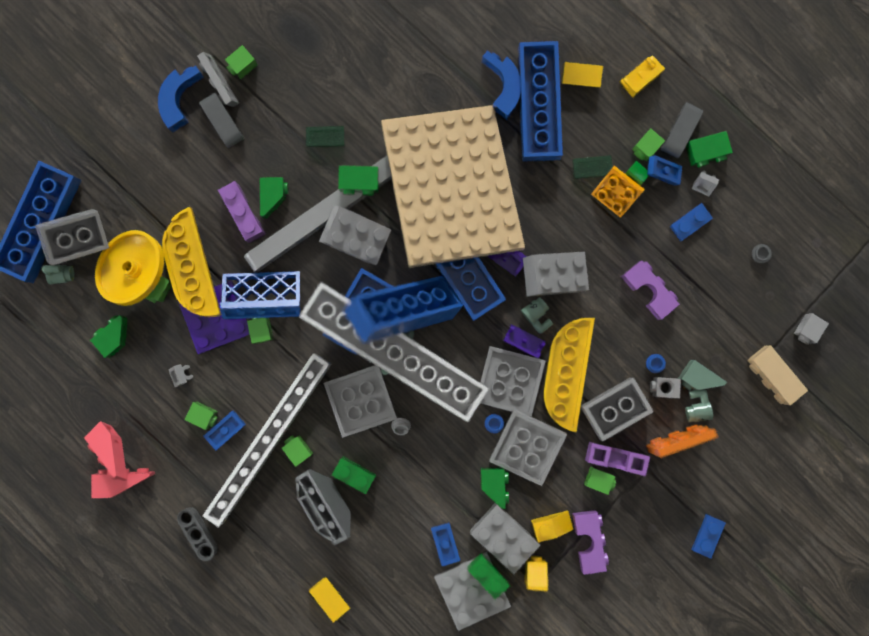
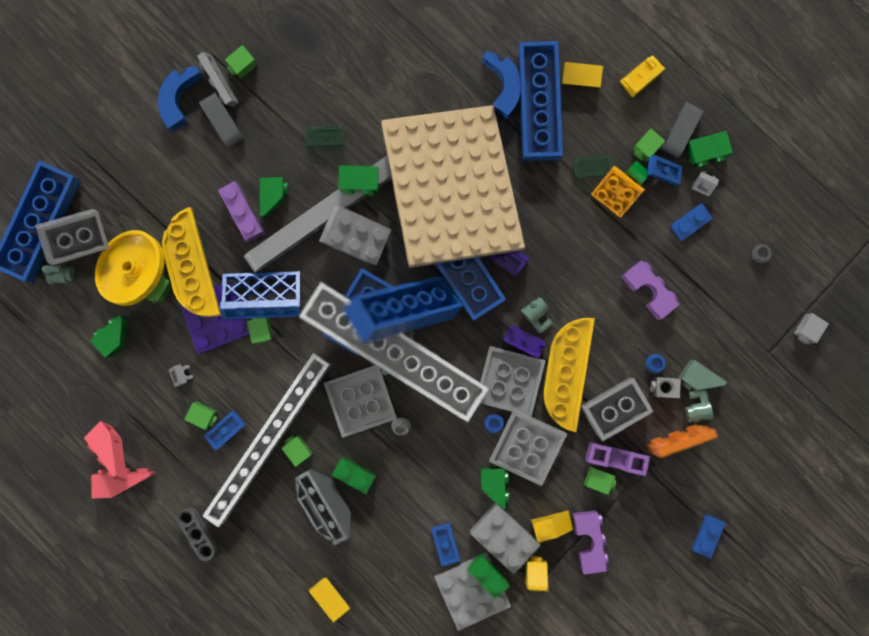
(555, 273): light grey brick -> none
(777, 375): tan brick -> none

